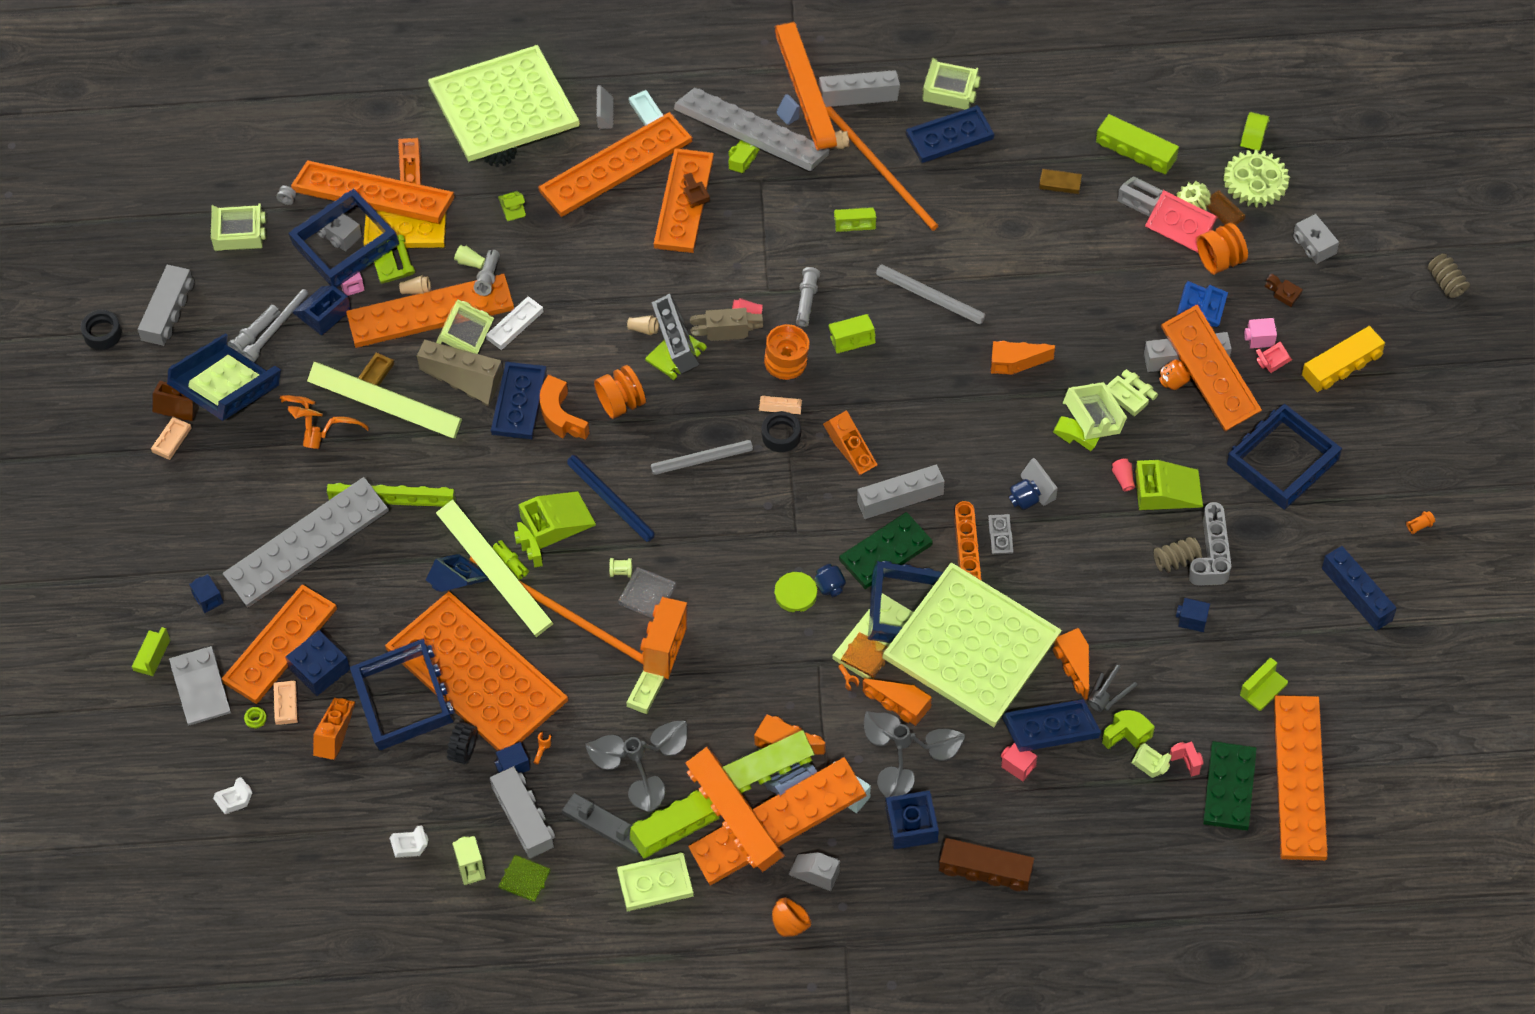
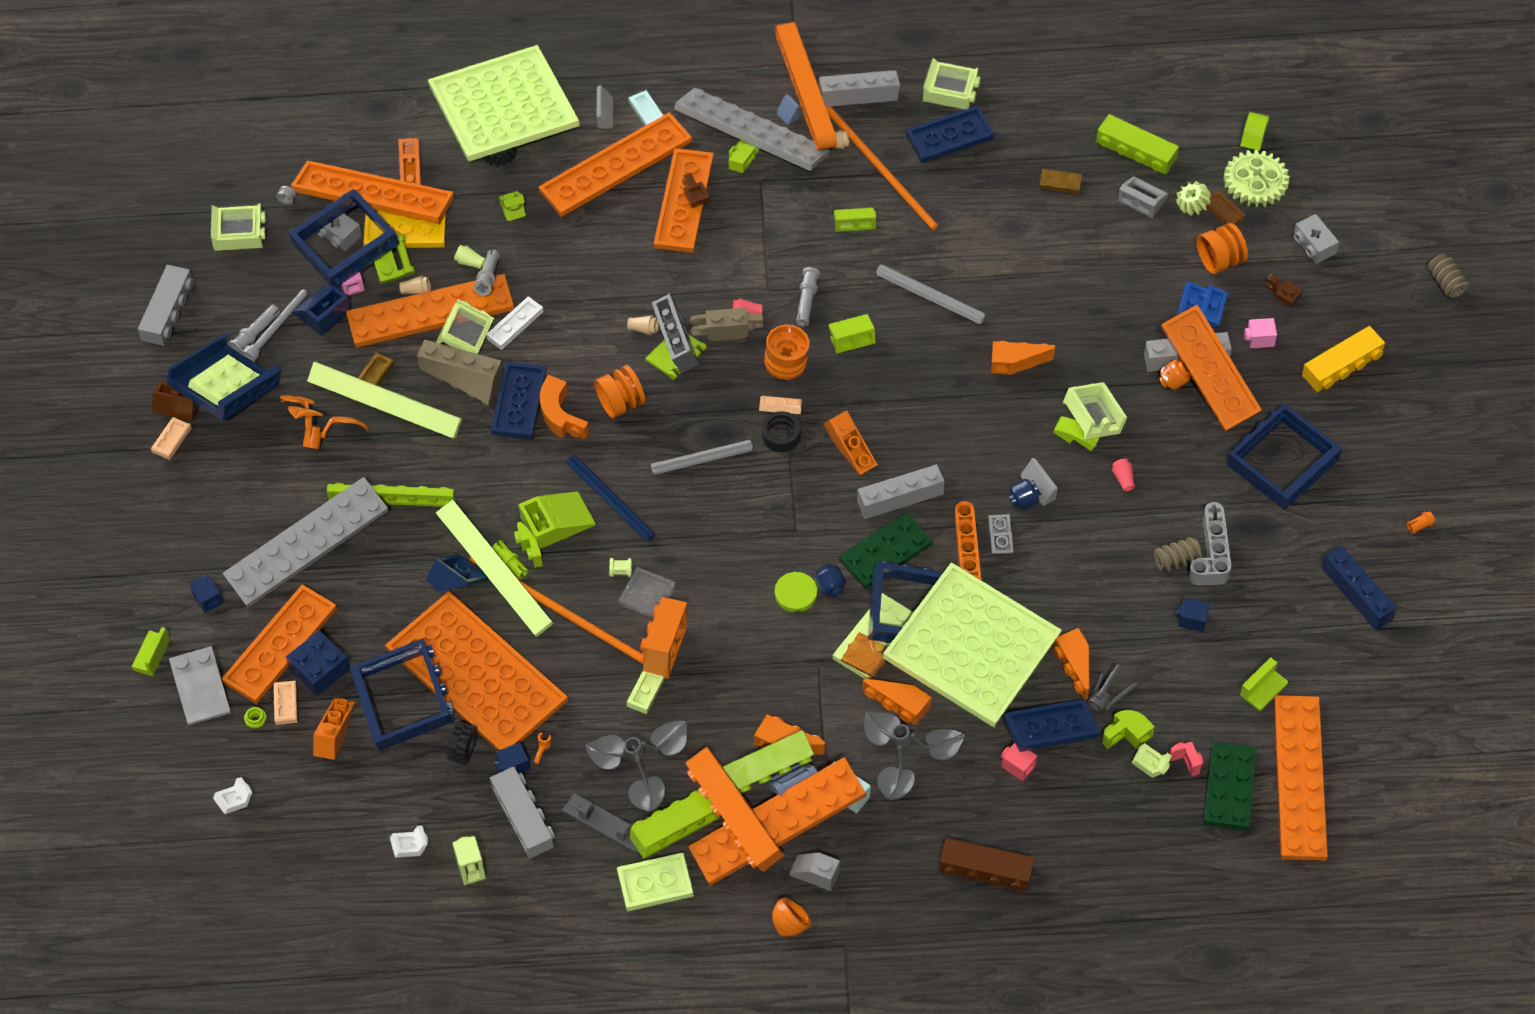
(98, 317): black tyre -> none
(524, 878): clear neon green piece -> none
(848, 677): orange hand -> none
(911, 820): dark blue brick -> none
(1129, 397): yellowish green plate -> none
(1167, 486): lime slope -> none
(1180, 220): coral tile -> none
(1273, 357): coral bracket -> none

